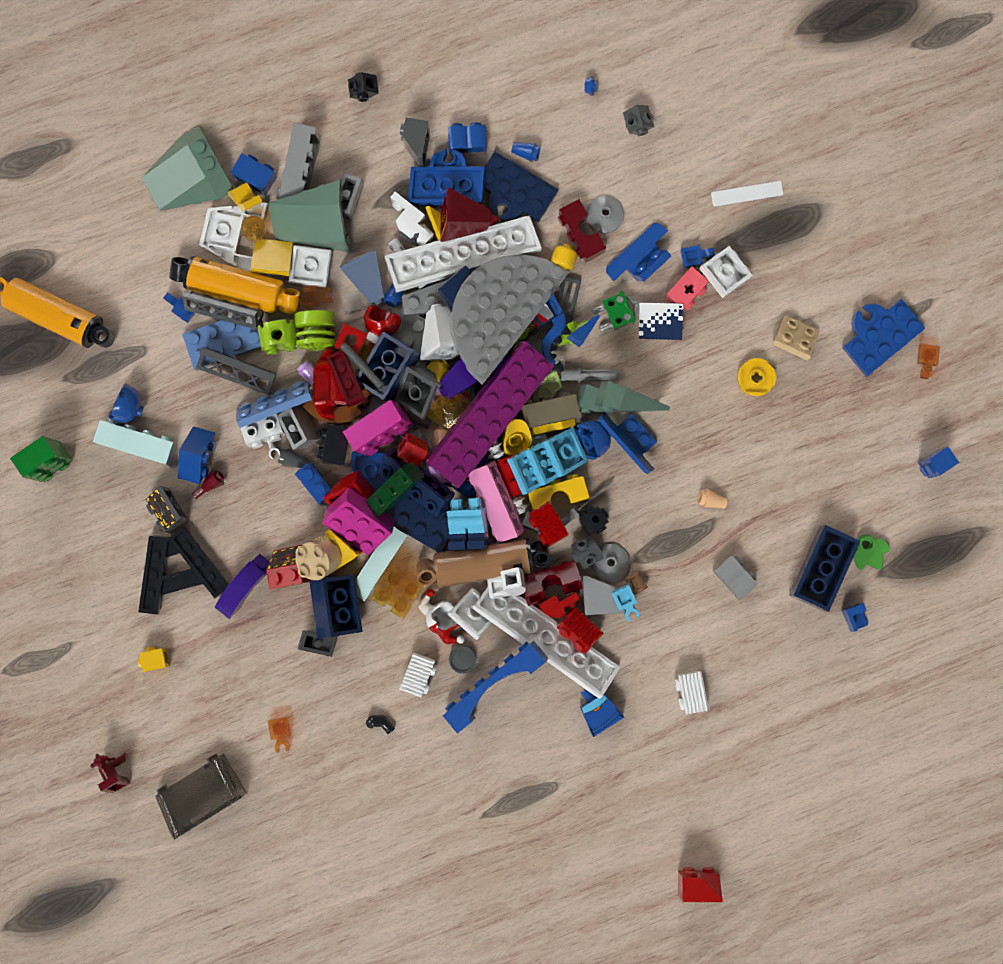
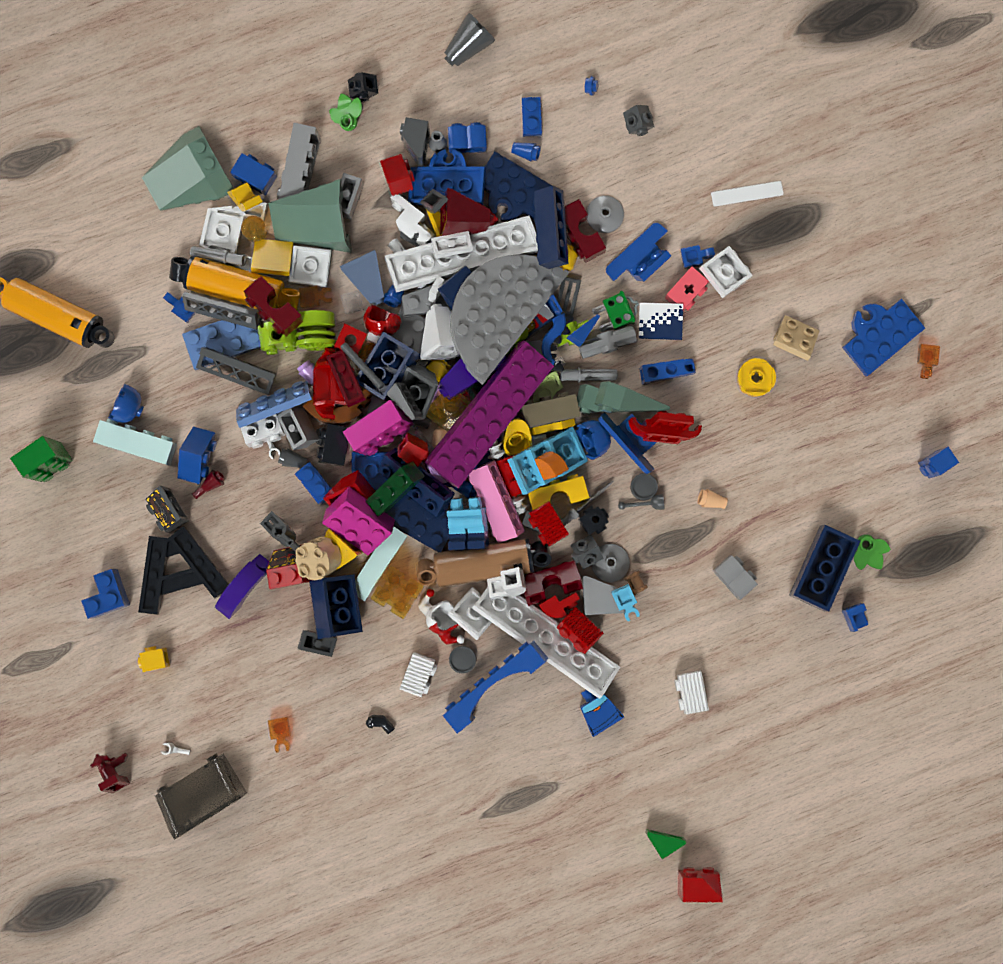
(110, 597): none -> blue brick
(172, 749): none -> white hand
(220, 256): none -> light grey axle
(280, 530): none -> dark grey piece
(283, 319): none -> dark red arch
(346, 109): none -> bright green plate
(397, 174): none -> red brick
(401, 396): none -> dark grey slope
(433, 201): none -> dark grey slope
(434, 292): none -> white tile
(437, 145): none -> light grey cone
(451, 244): none -> white plate
(467, 41): none -> dark grey cone
(531, 116): none -> blue plate
(550, 227): none -> dark blue brick
(550, 465): none -> orange brick
(608, 342): none -> light grey piece
(644, 486): none -> dark grey piece
(656, 502): none -> dark grey hinge
(665, 843): none -> green slope
(666, 370): none -> blue leg
(666, 428): none -> red plate

